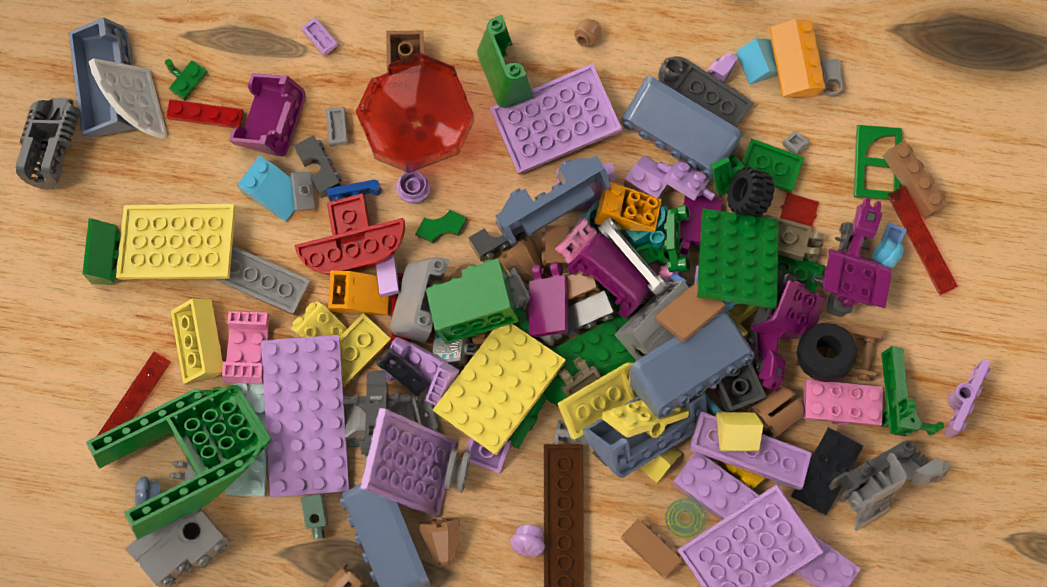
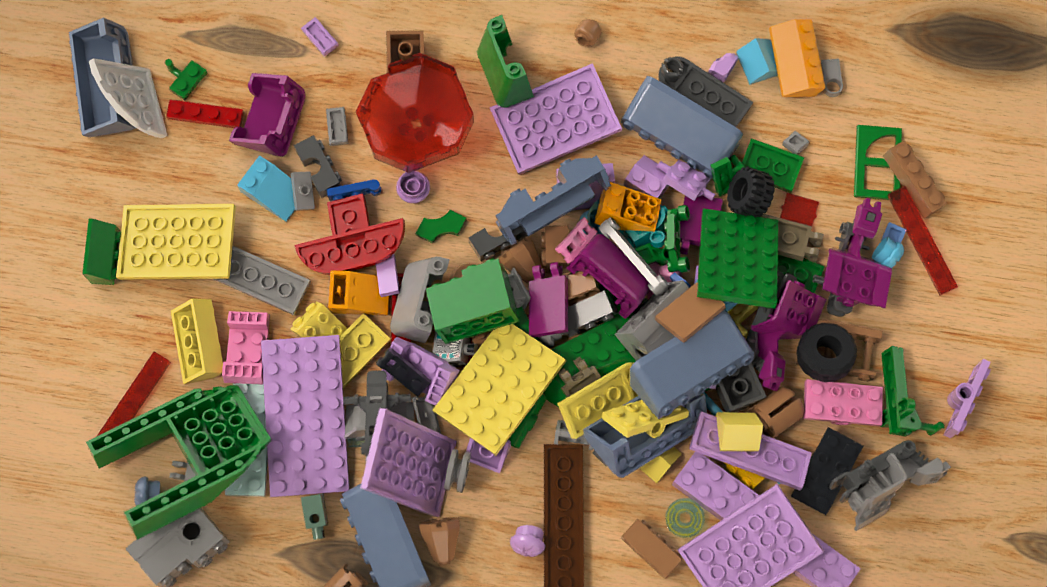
(46, 135): dark grey connector -> none

